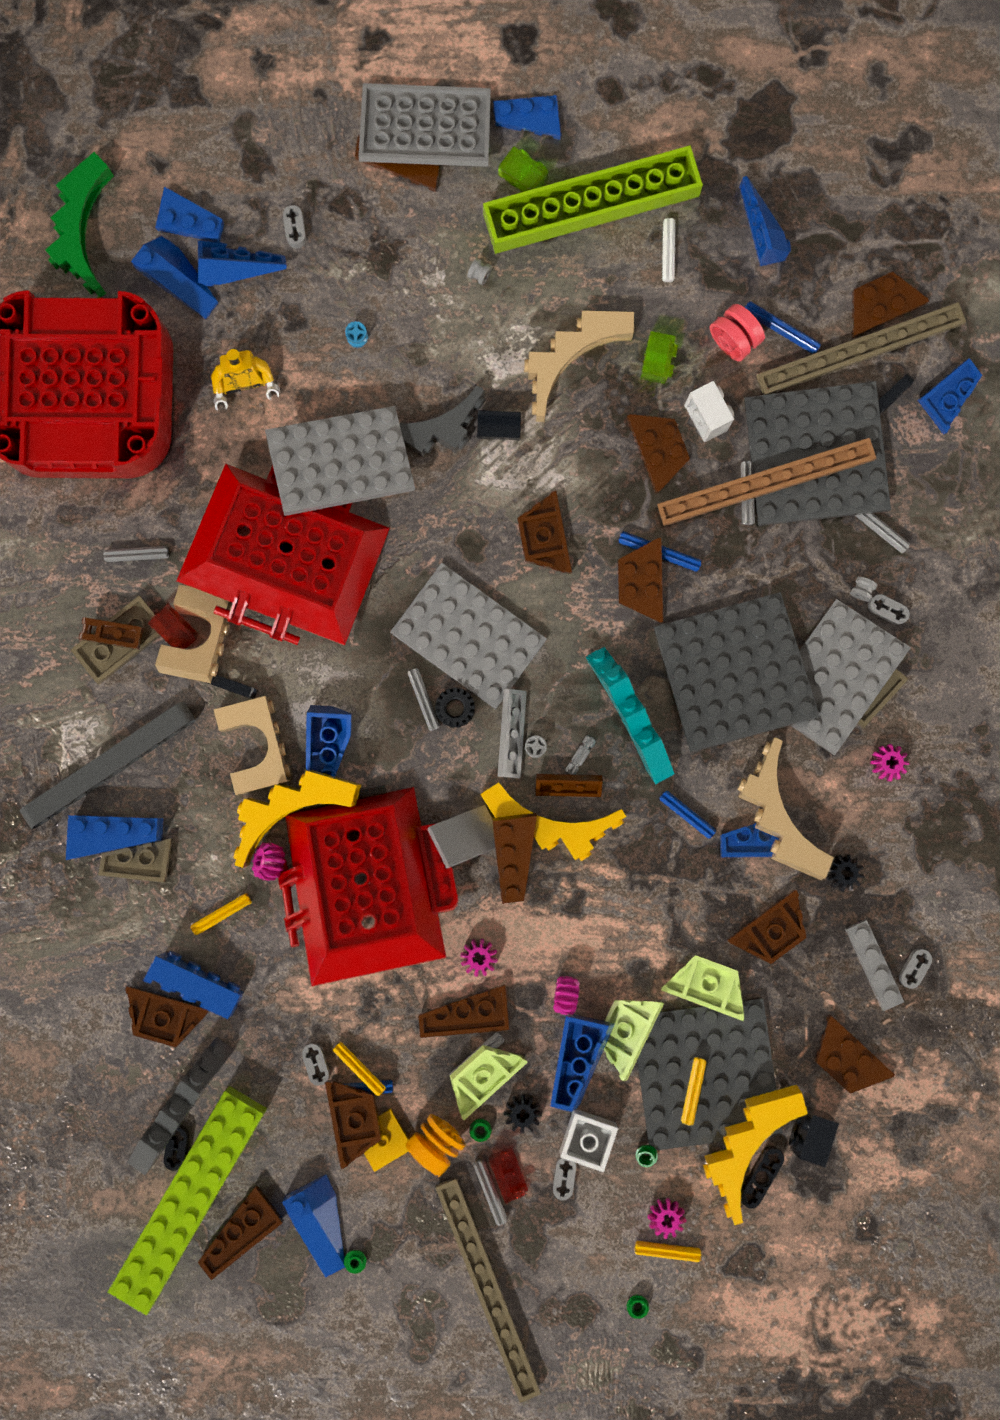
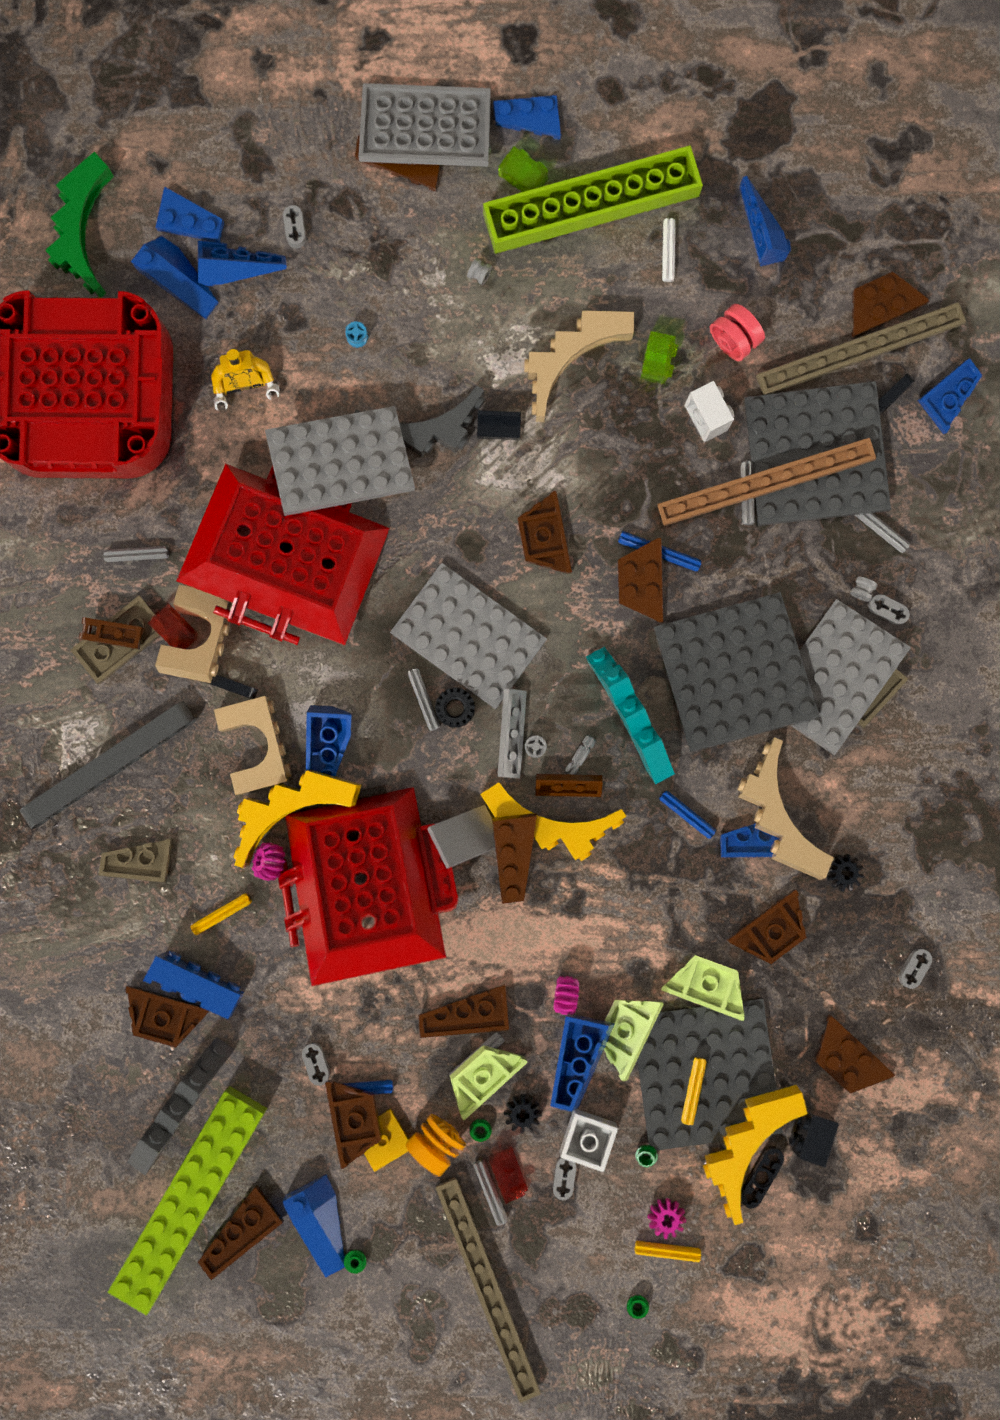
(106, 833): blue wedge -> none
(181, 1149): black beam -> none
(359, 1068): yellow axle -> none
(482, 951): dark pink gear -> none
(659, 446): reddish brown wing -> none
(783, 328): blue axle -> none
(874, 965): light grey plate -> none
(891, 754): dark pink gear -> none

